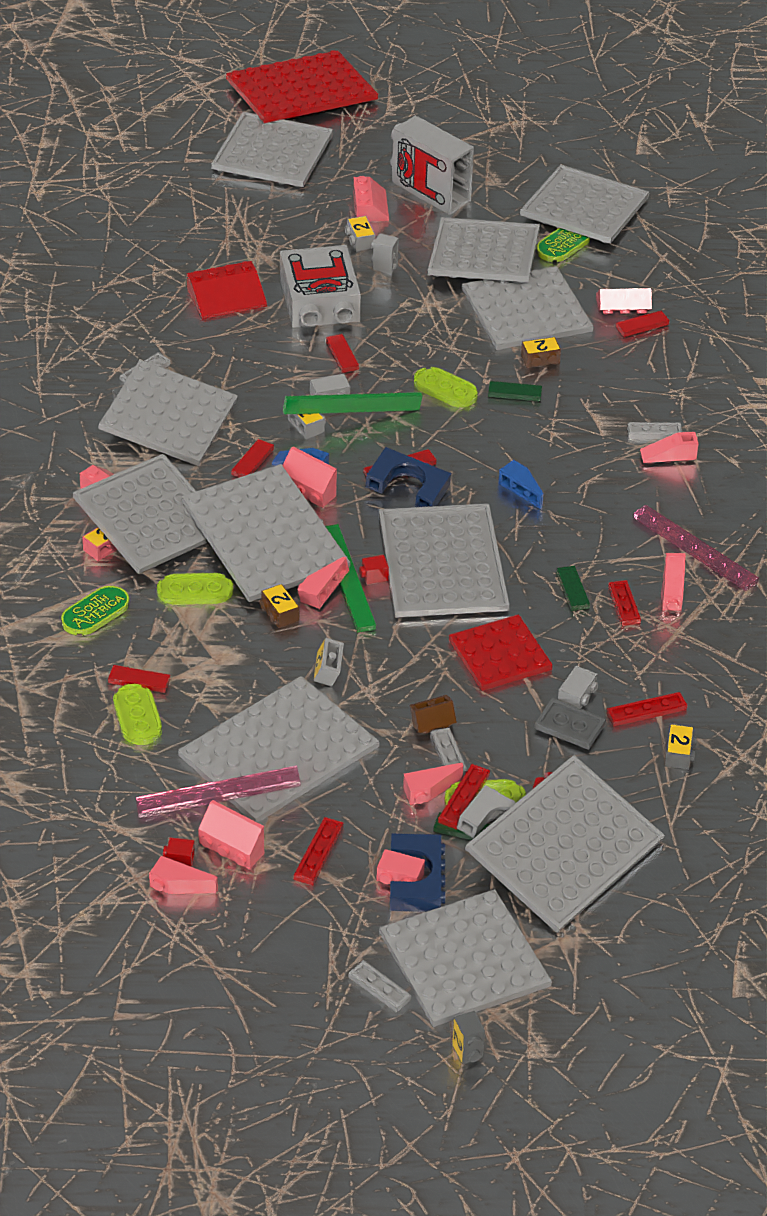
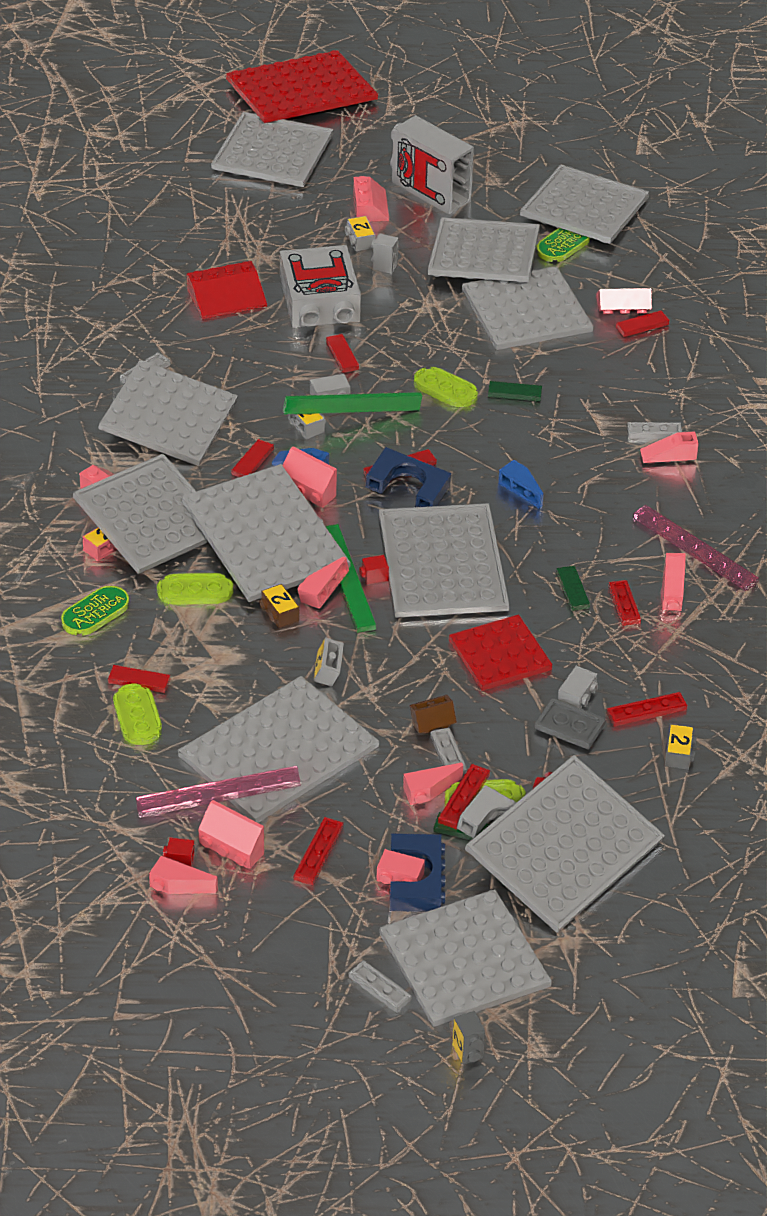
(540, 352): reddish brown brick -> none

